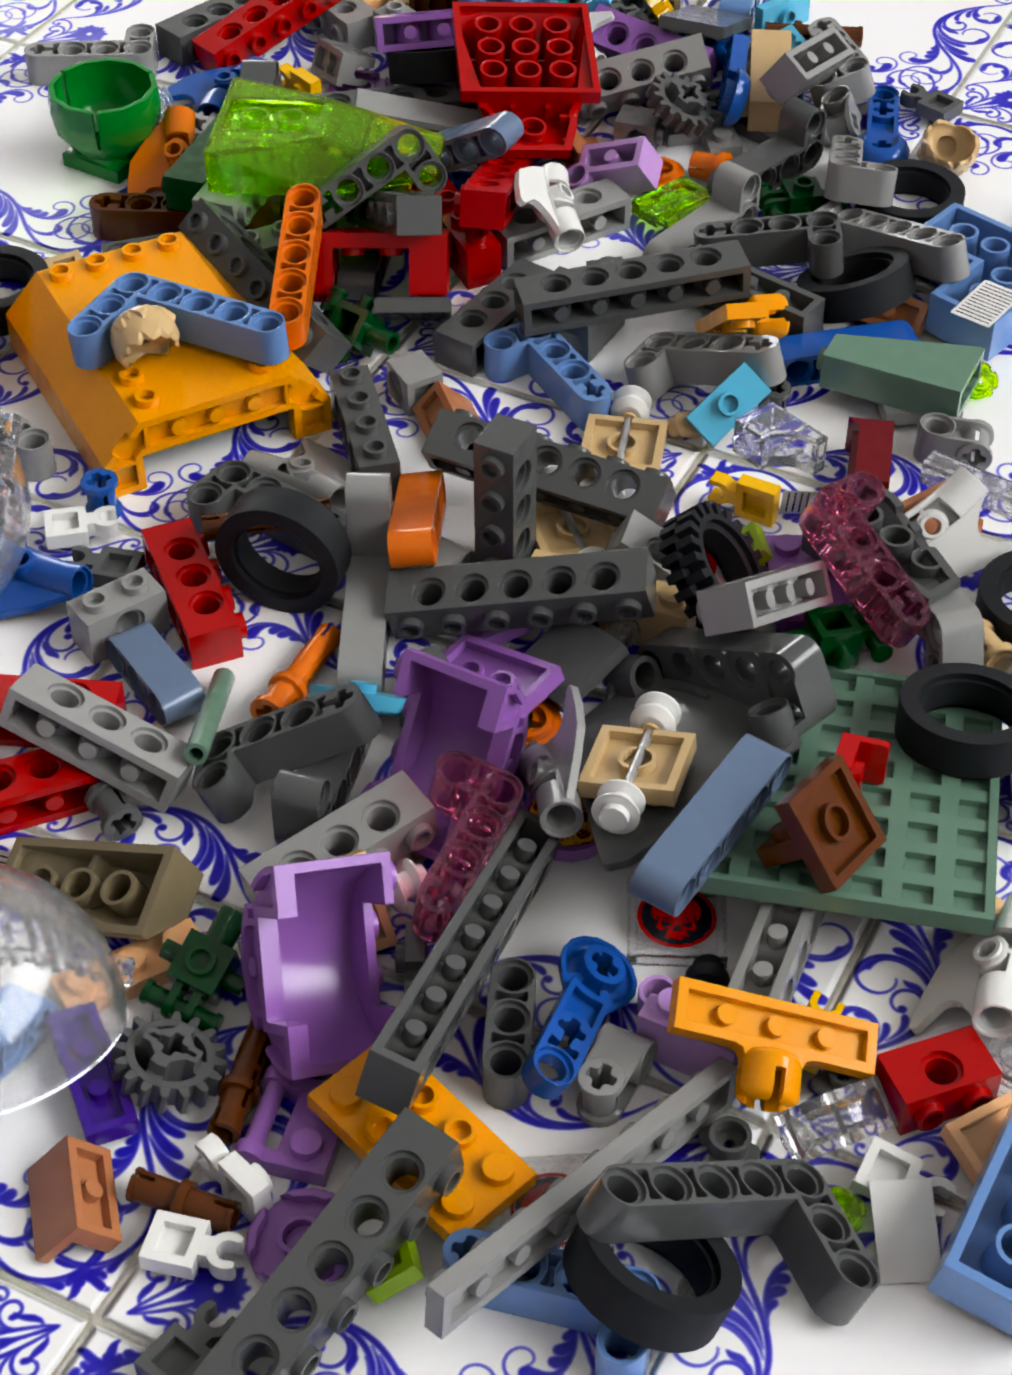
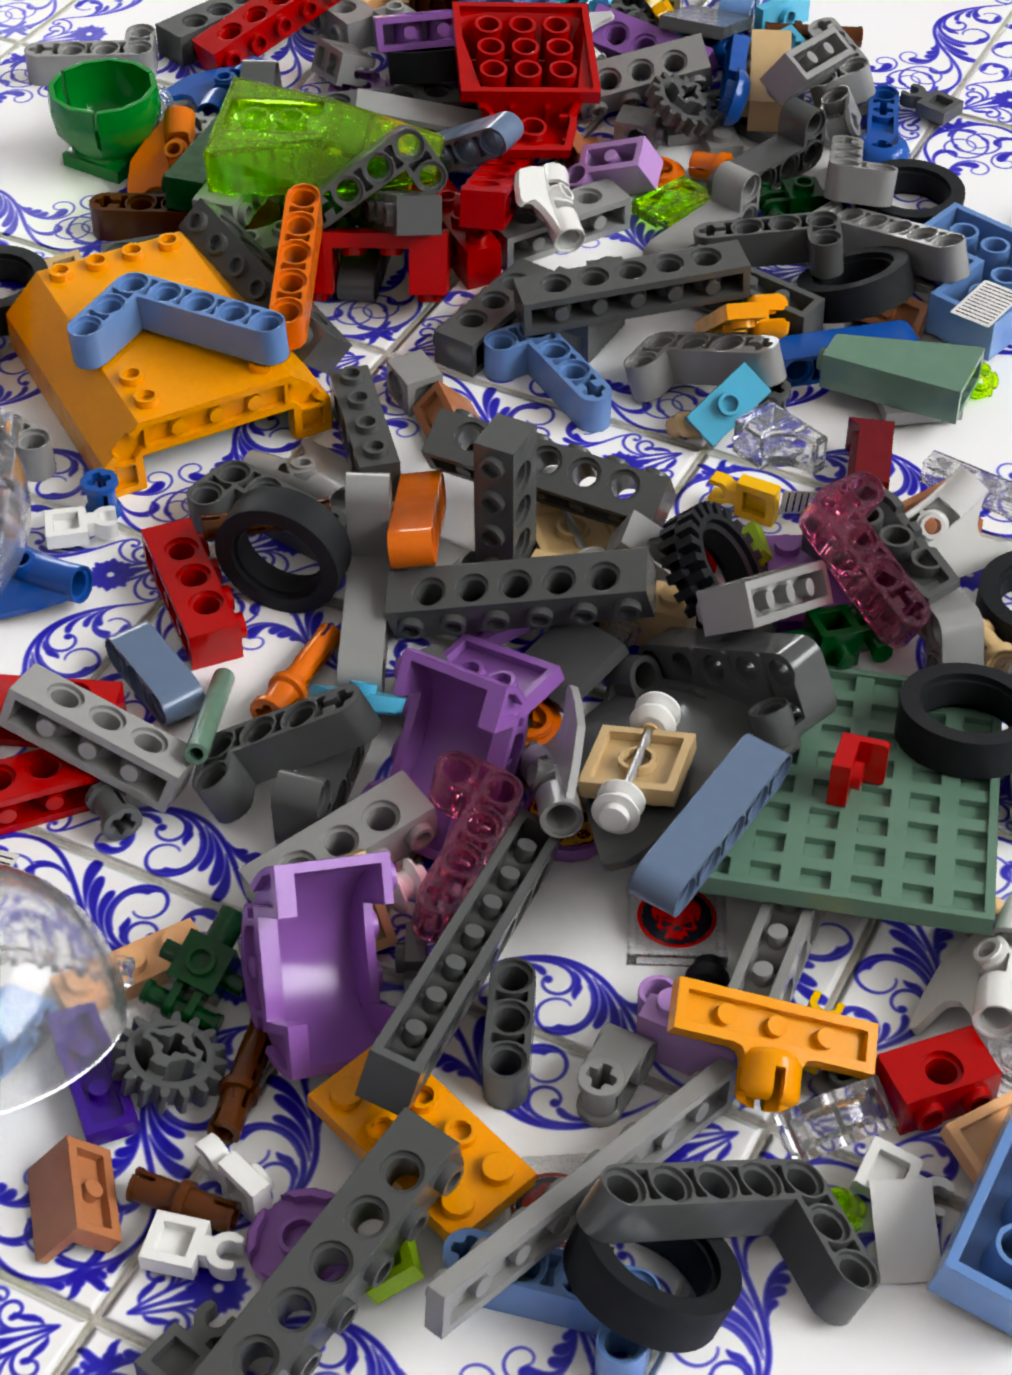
(109, 564): dark grey plate -> none
(114, 609): light grey brick -> none
(121, 886): dark tan wedge -> none
(143, 331): tan hair -> none
(299, 79): yellow plate -> none
(307, 1144): medium lavender plate -> none
(359, 324): dark green piece -> none
(413, 308): dark grey tile -> none
(593, 983): blue beam -> none
(627, 432): tan plate -> none
(729, 1131): dark grey plate -> none
(825, 826): reddish brown bracket -> none
(949, 146): tan hair -> none
(954, 438): light grey piece -> none

